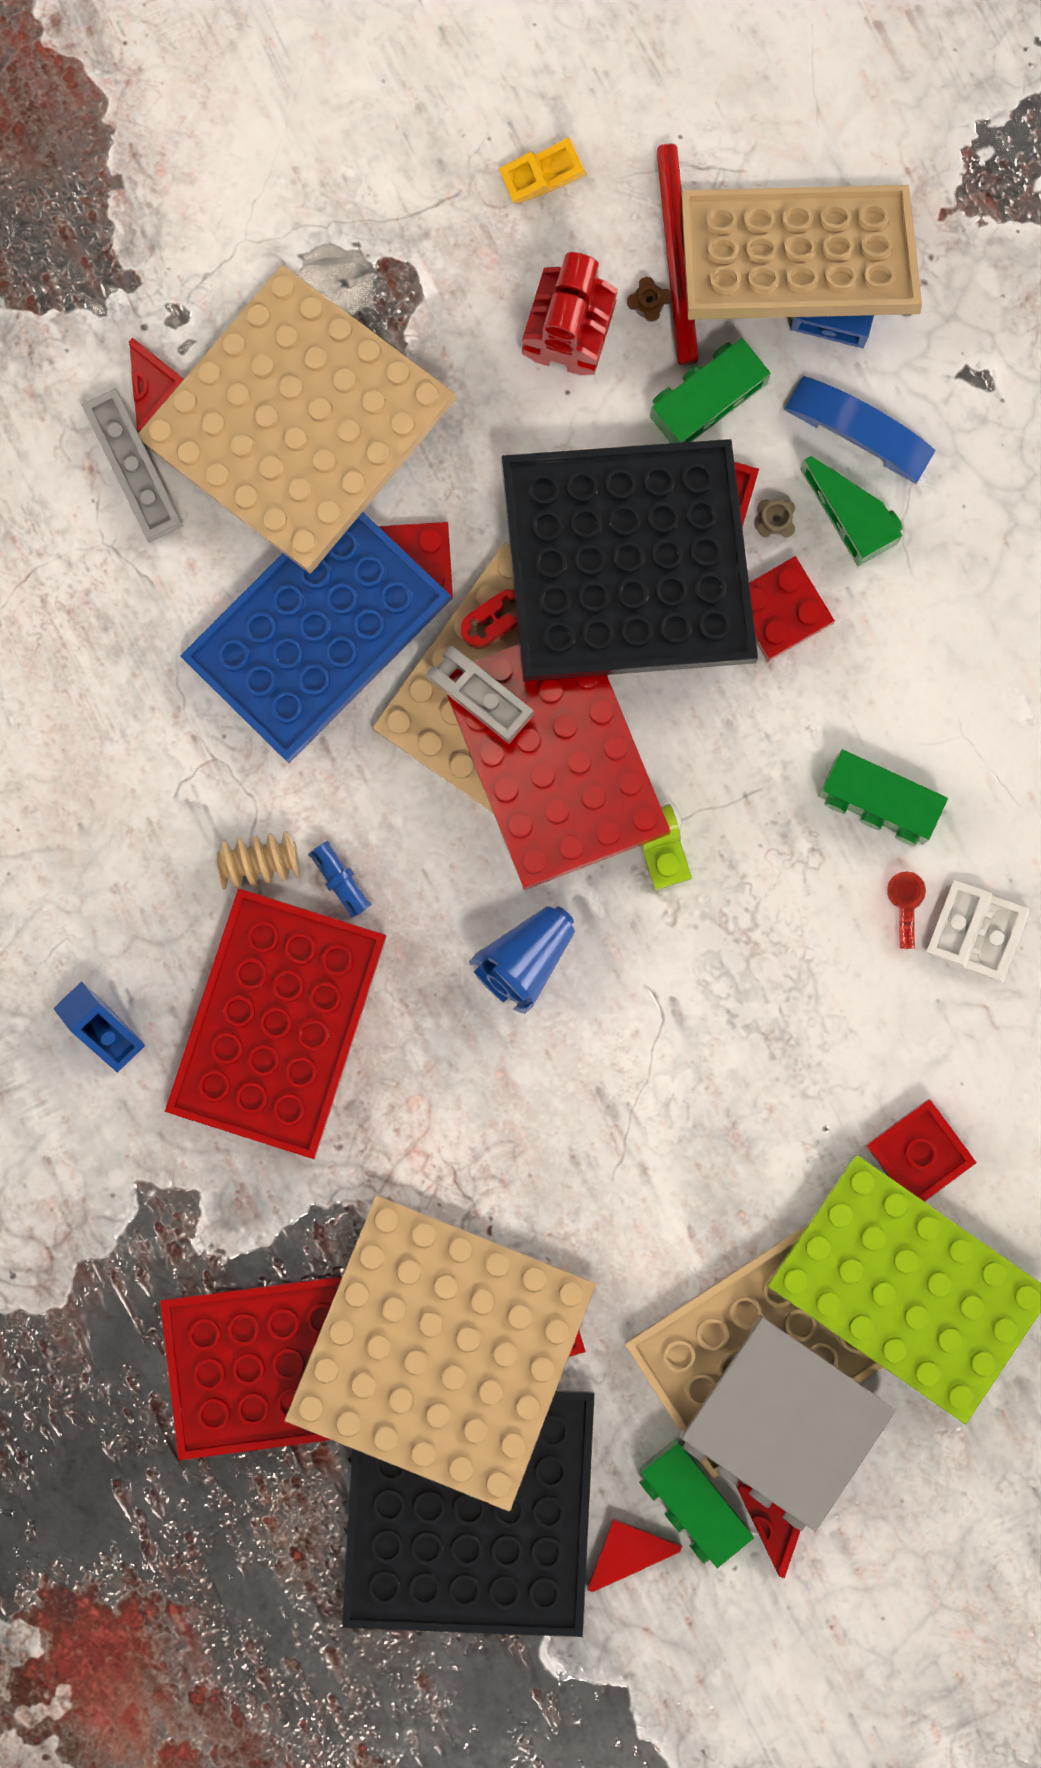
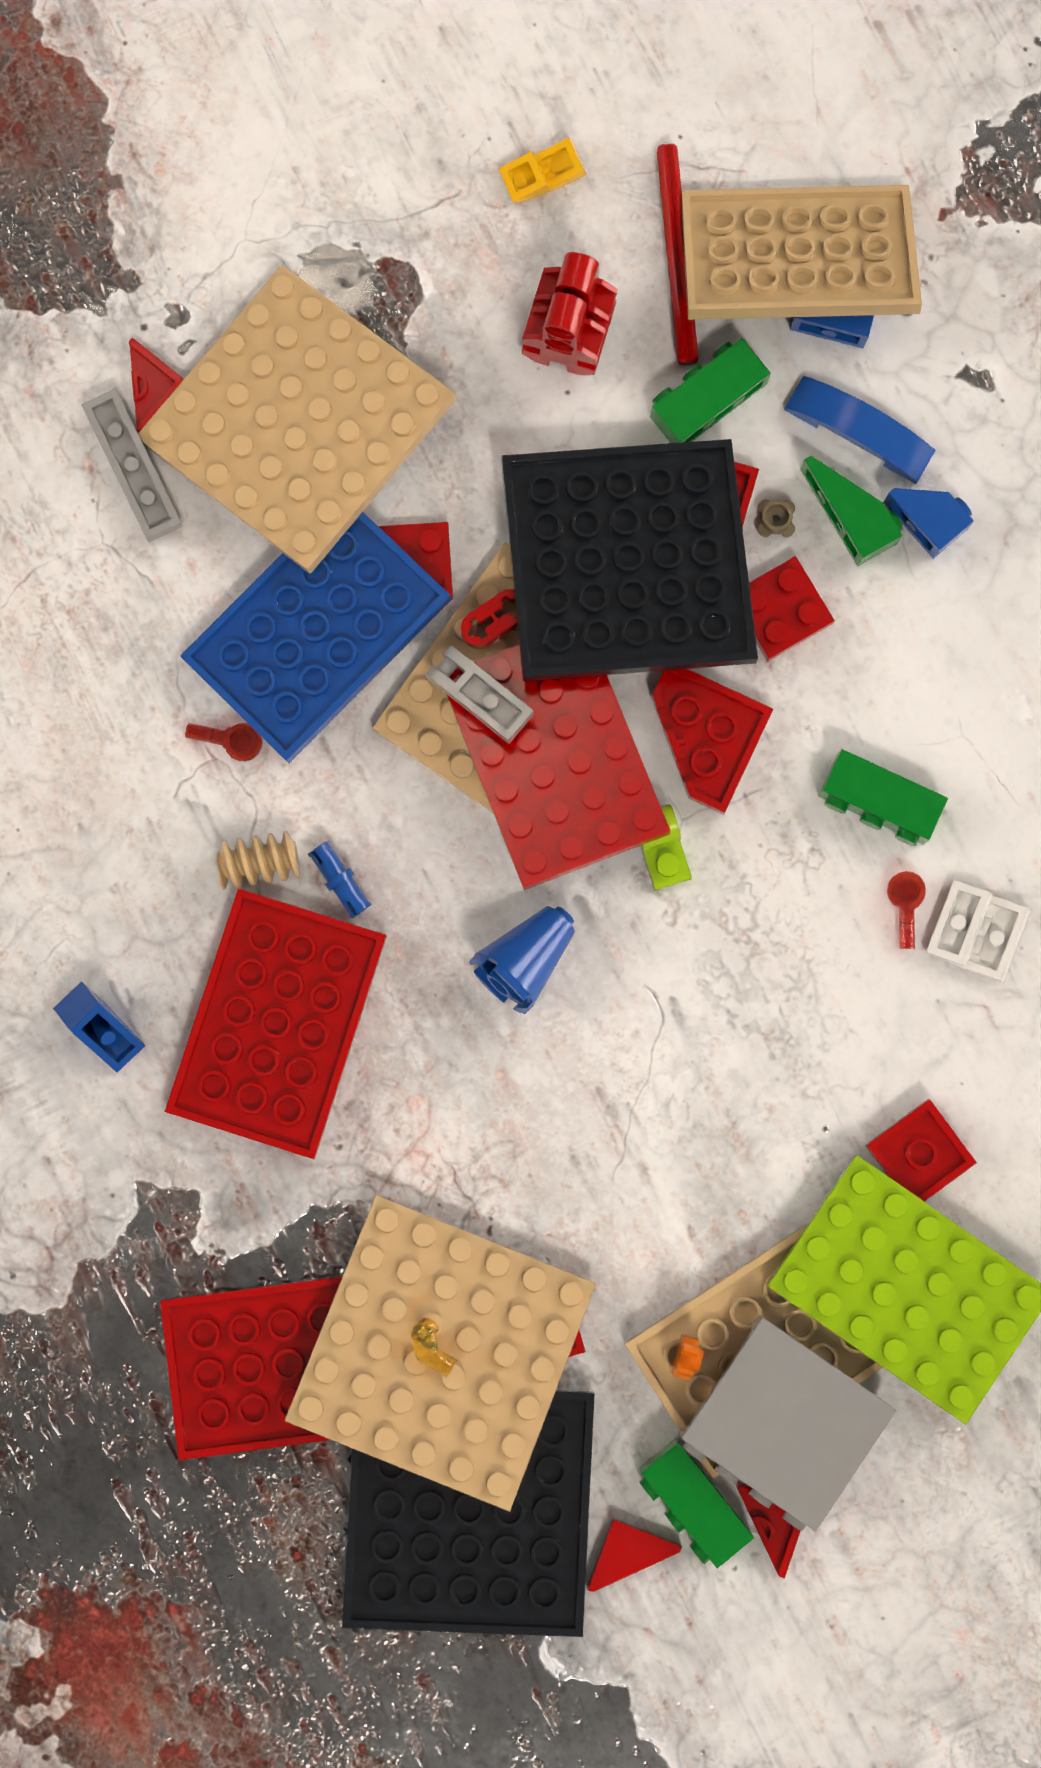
(239, 740): none -> clear red plate
(426, 1347): none -> clear yellow arm
(649, 310): reddish brown plate -> none
(687, 1358): none -> orange plate
(708, 733): none -> red plate
(930, 516): none -> blue slope

